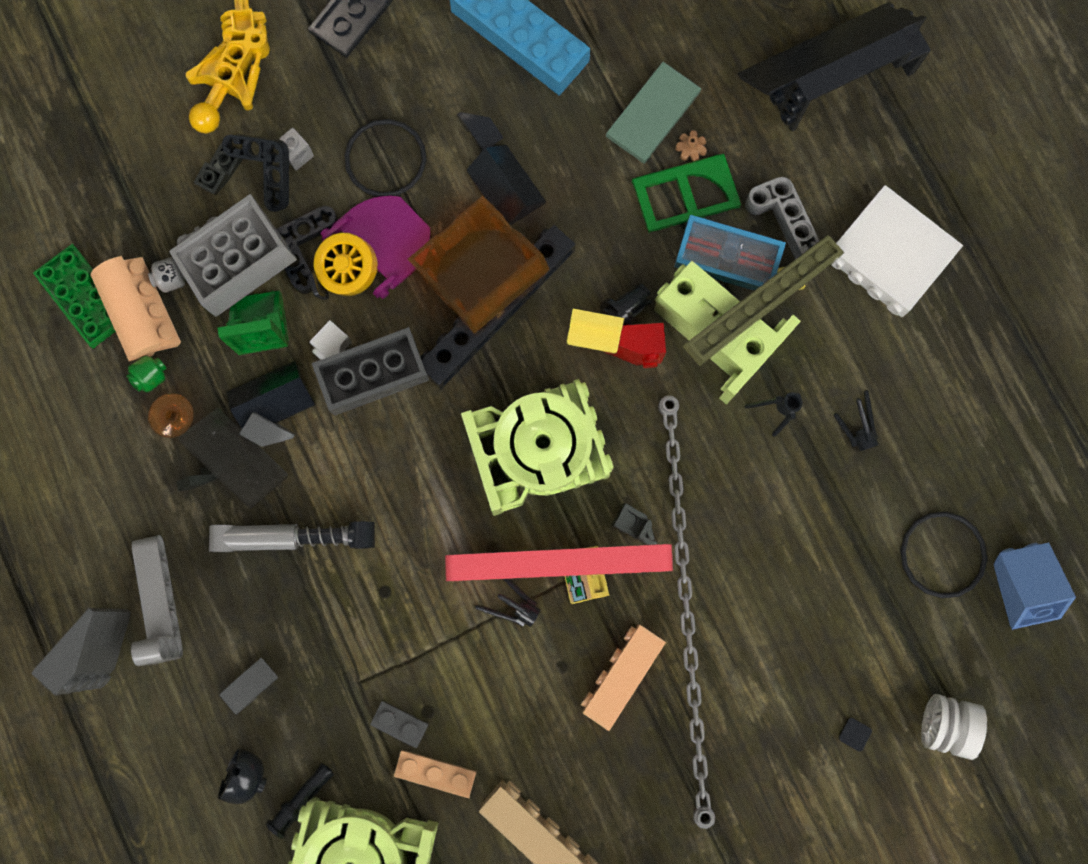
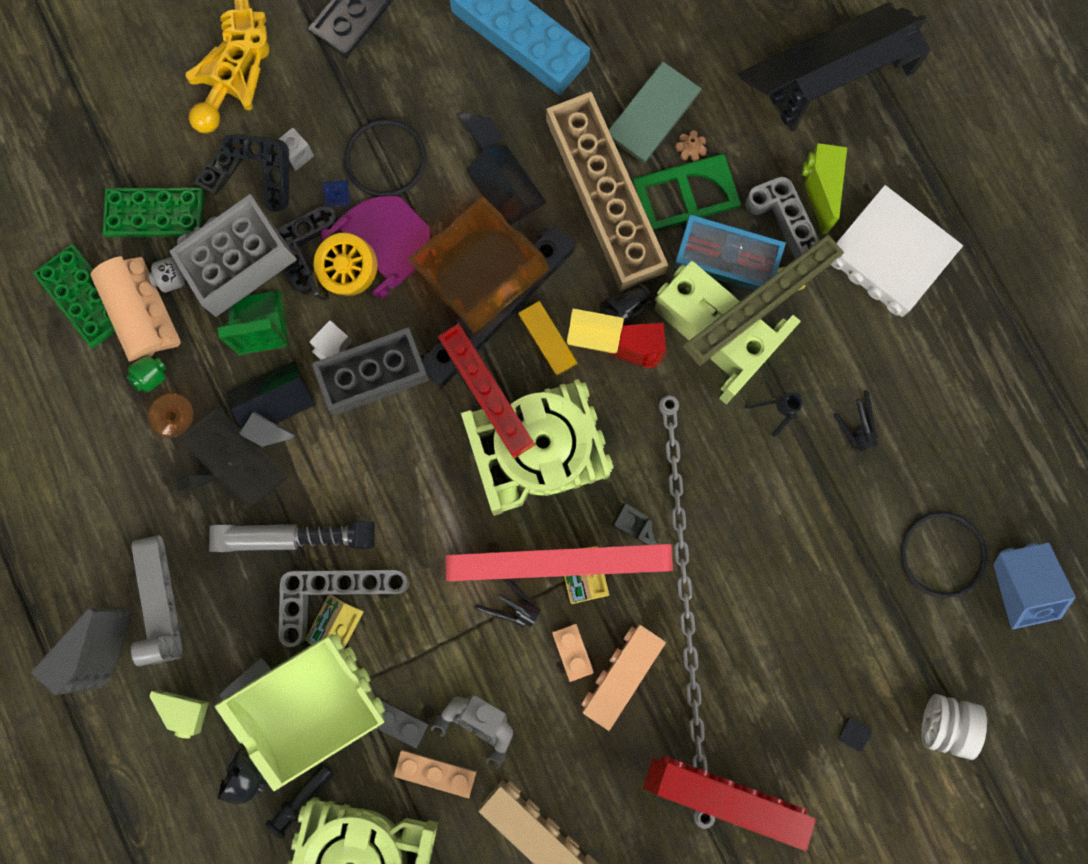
(152, 211): none -> green tile
(180, 712): none -> yellowish green slope
(303, 710): none -> yellowish green cylinder
(332, 587): none -> light grey beam
(333, 619): none -> panel
(336, 193): none -> clear blue tile
(480, 720): none -> light grey torso
(486, 391): none -> red tile
(547, 338): none -> yellow tile
(573, 652): none -> light nougat plate
(606, 191): none -> tan brick
(729, 801): none -> red brick
(824, 182): none -> lime slope

